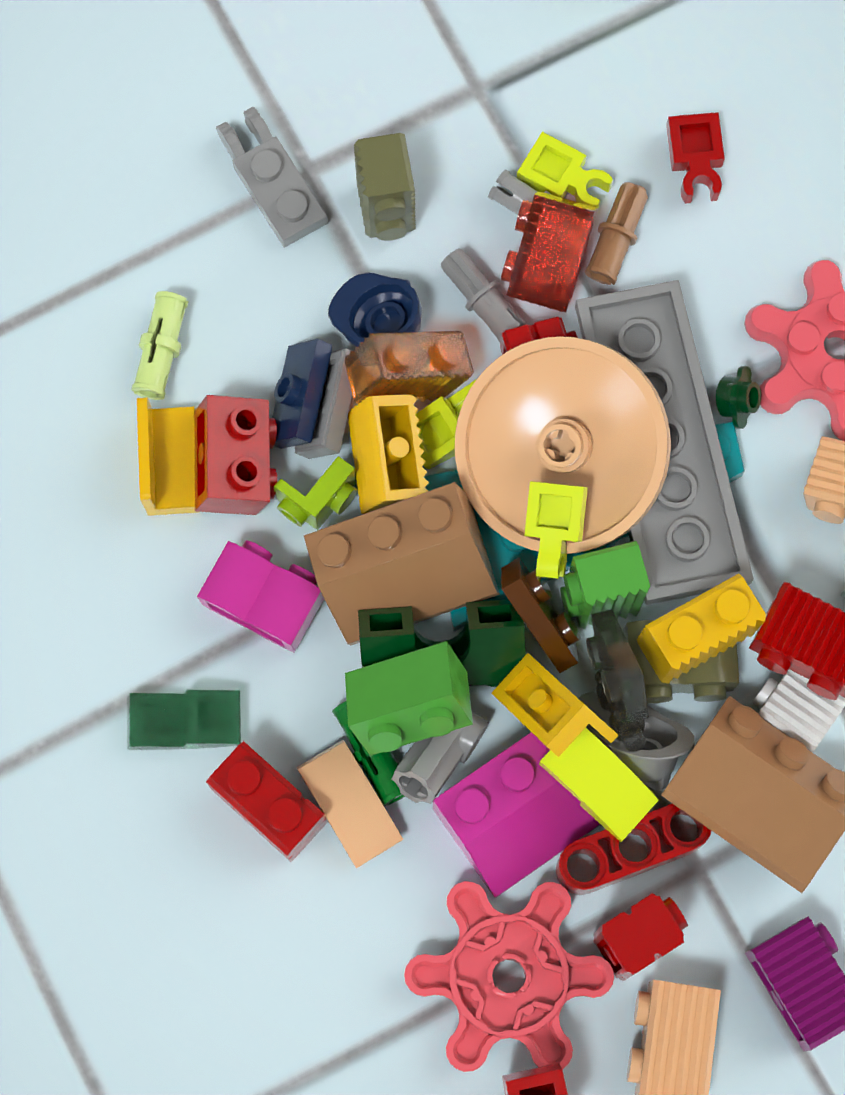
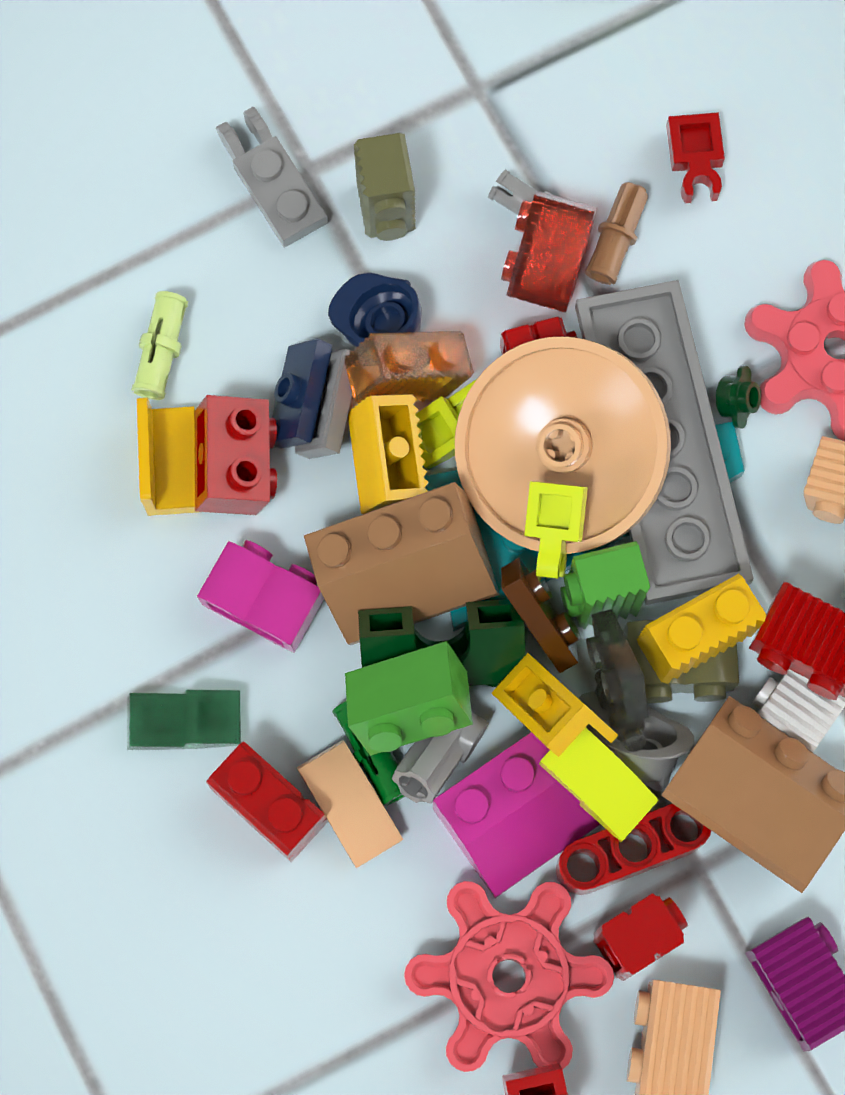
(330, 493): lime bracket -> none
(481, 294): light grey axle -> none
(558, 170): neon yellow plate -> none

